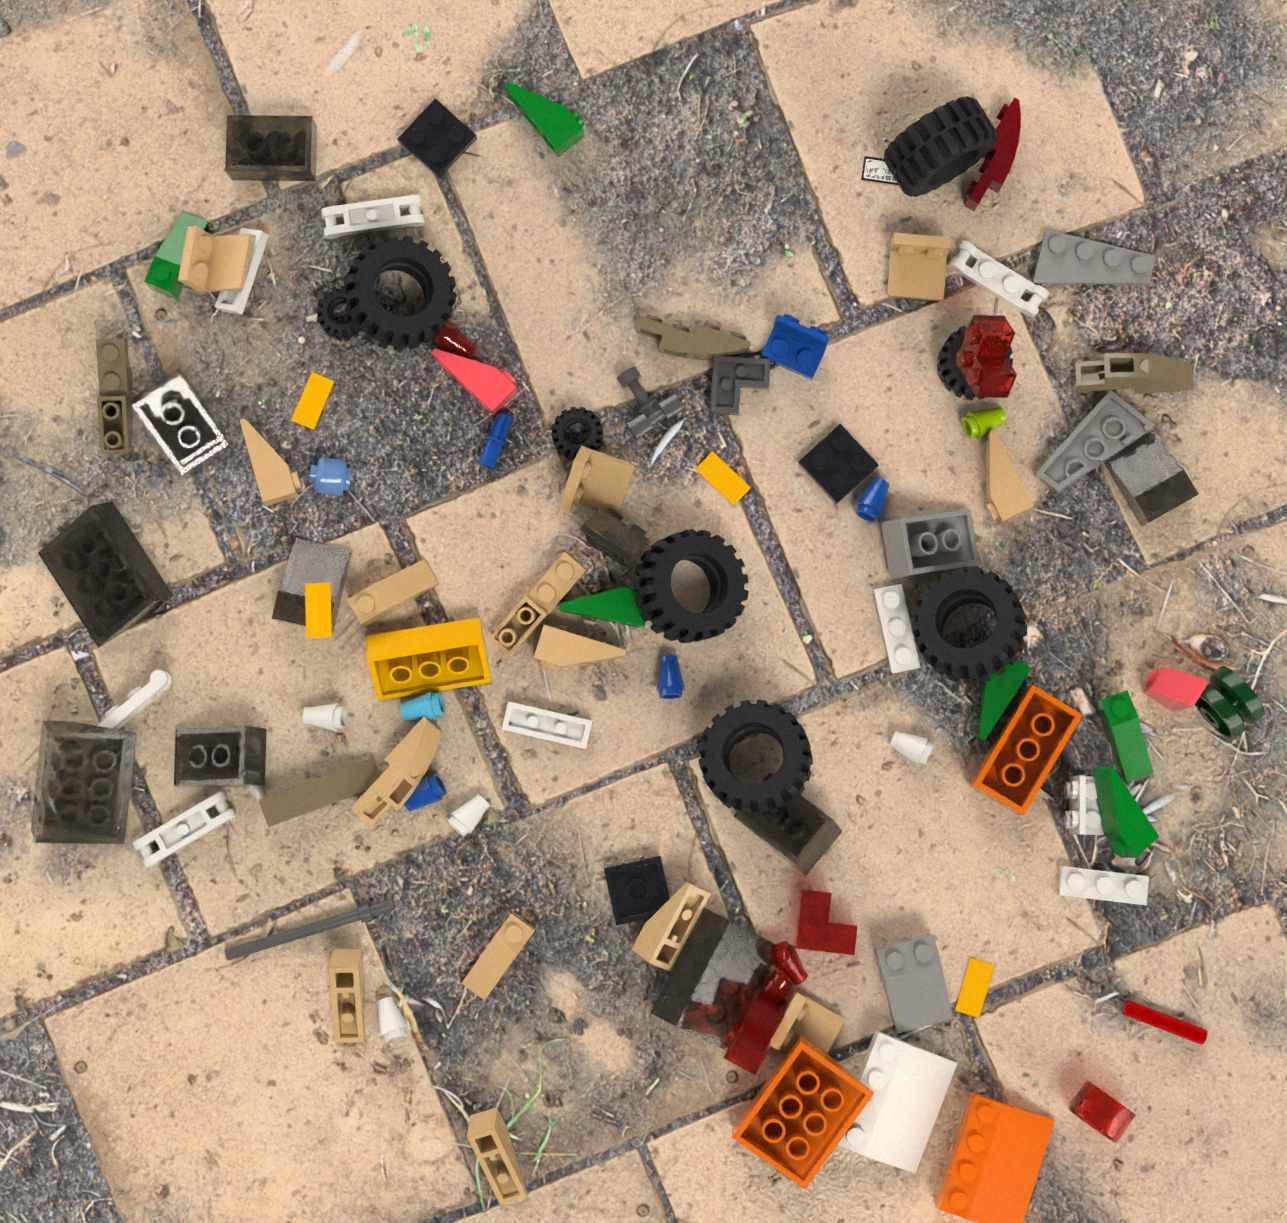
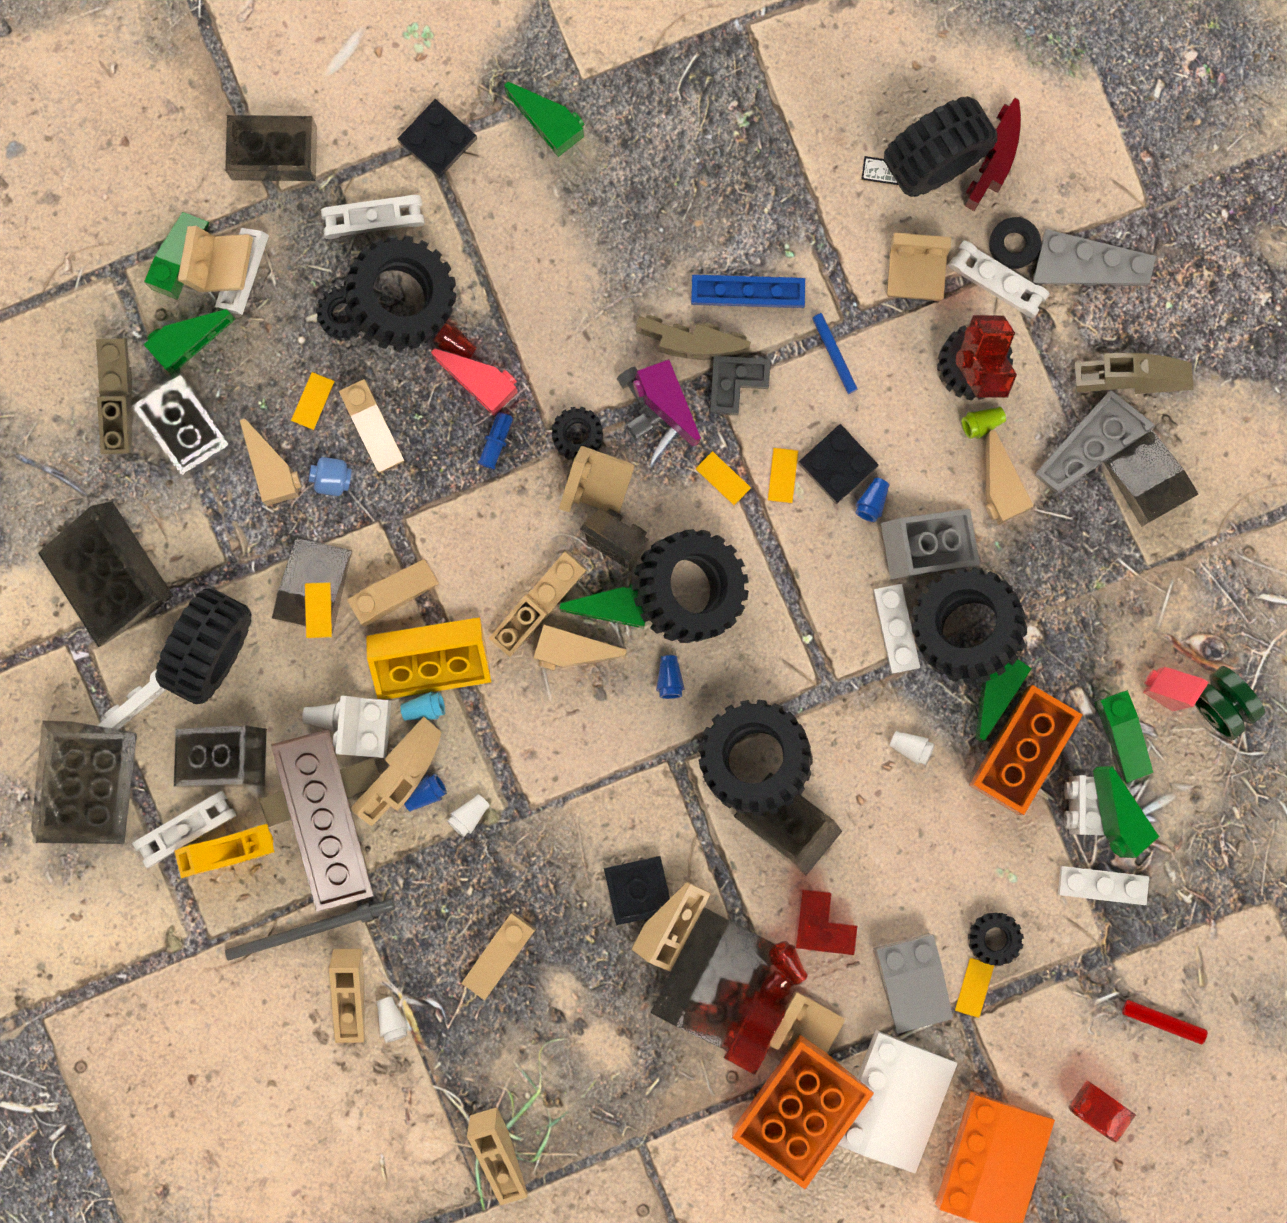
(182, 340): none -> green slope
(203, 646): none -> black tyre
(224, 851): none -> yellow arch
(322, 820): none -> plate
(362, 727): none -> white bracket
(371, 425): none -> slope
(547, 725): white plate -> none
(665, 397): none -> magenta slope
(748, 291): none -> blue plate
(783, 475): none -> yellow sticker
(795, 346): blue bracket -> none
(834, 353): none -> blue bar
(1012, 945): none -> black tyre
(1022, 227): none -> black tyre

